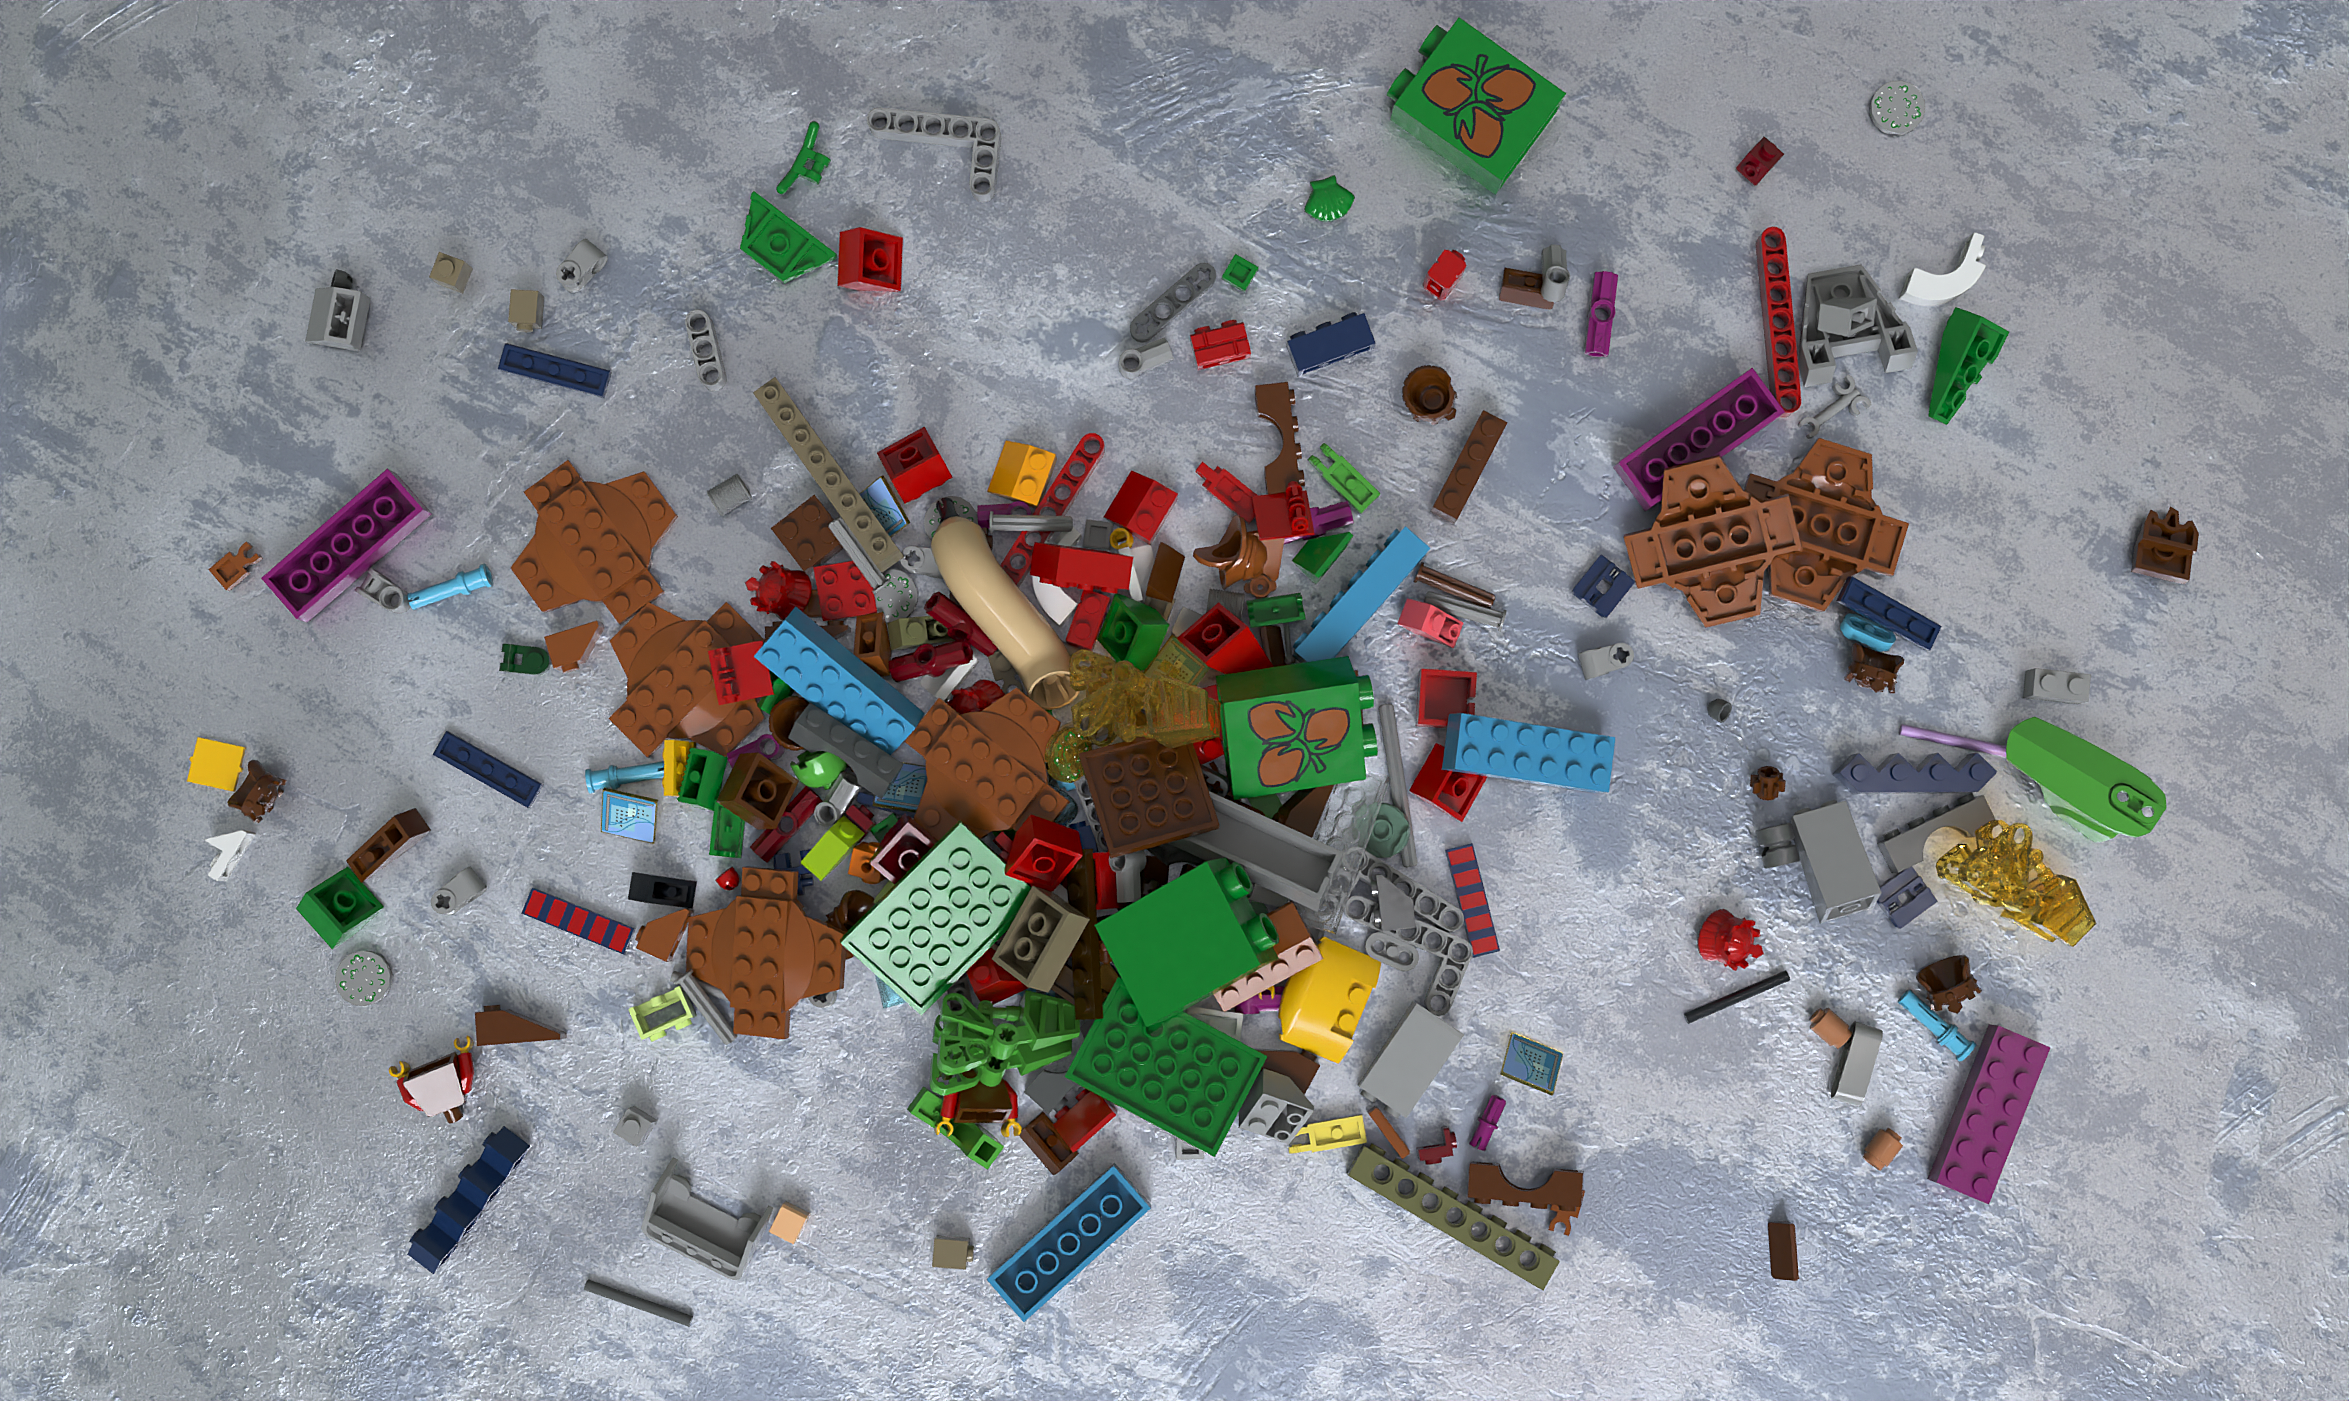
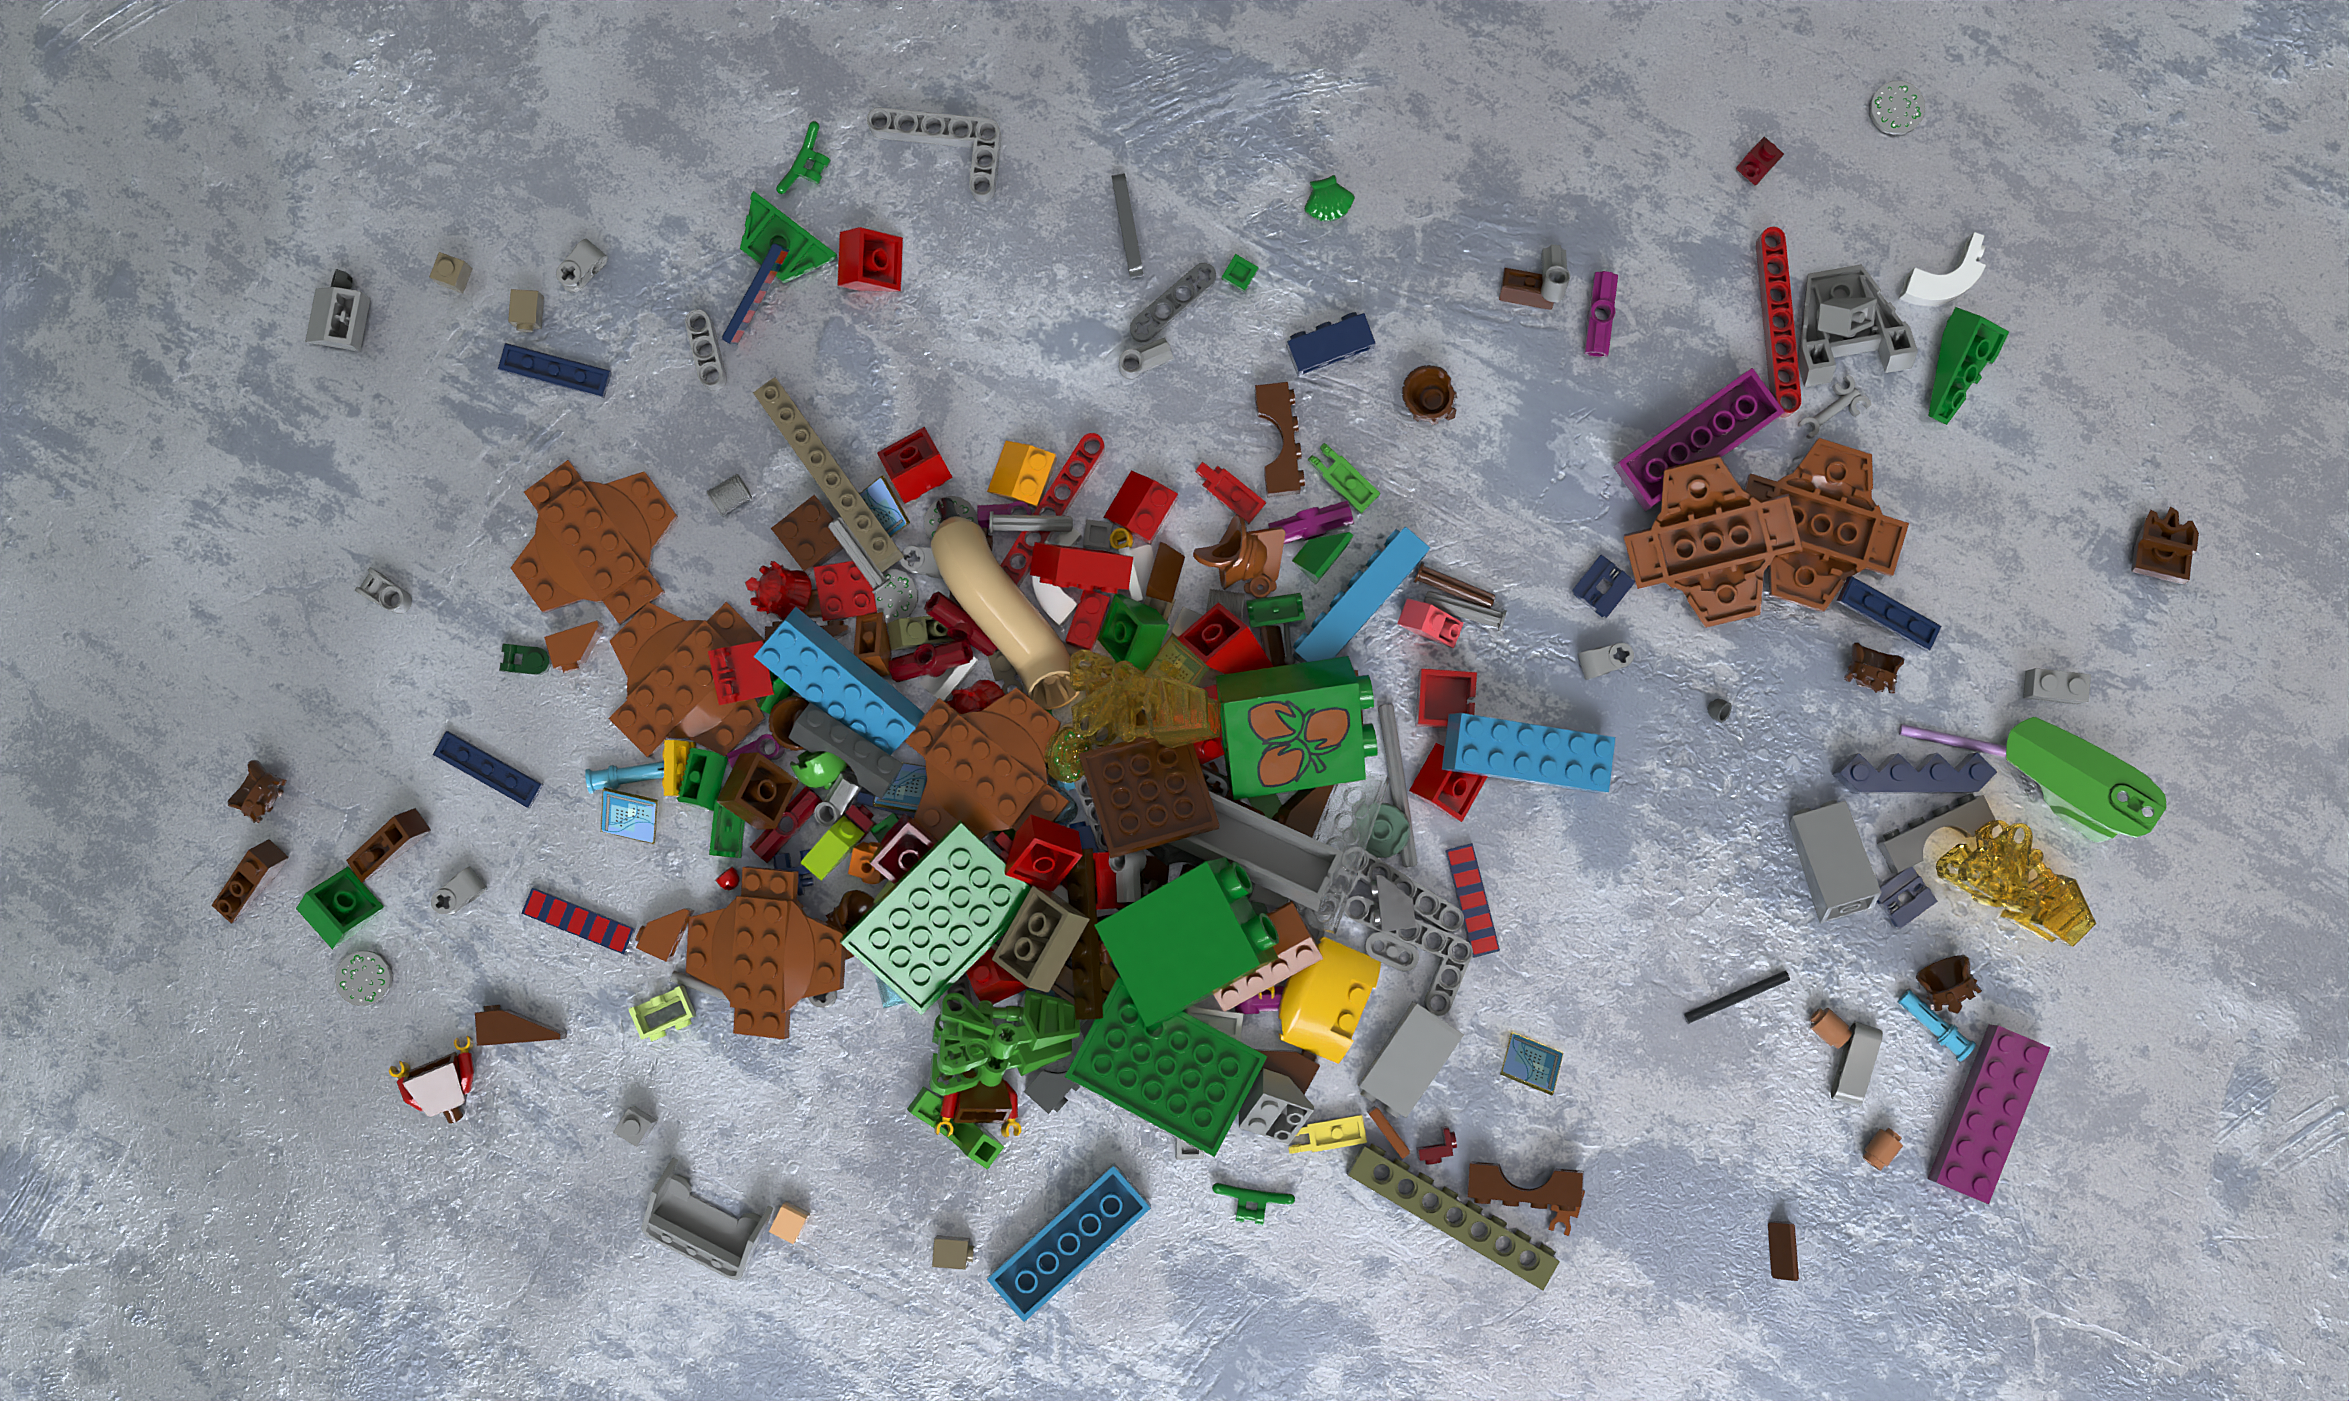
(216, 764): yellow piece -> none
(232, 569): dark orange plate -> none
(232, 847): white slope -> none
(249, 879): none -> reddish brown slope
(346, 546): magenta brick -> none
(462, 583): medium azure pin -> none
(463, 1208): dark blue brick -> none
(638, 1303): dark grey bar -> none
(662, 890): black slope -> none
(706, 1007): light grey axle -> none
(755, 294): none -> dark blue tile
(1047, 1143): reddish brown slope -> none
(1084, 1119): red slope -> none
(1127, 226): none -> dark grey beam
(1220, 344): red brick -> none
(1249, 1195): none -> green piece
(1283, 514): red hinge -> none
(1445, 274): red brick -> none
(1468, 467): reddish brown arch -> none
(1474, 103): green brick -> none
(1488, 1122): magenta axle -> none
(1728, 939): red hair -> none
(1767, 783): reddish brown gear -> none
(1777, 845): flat silver wheel -> none
(1867, 632): medium azure plate -> none

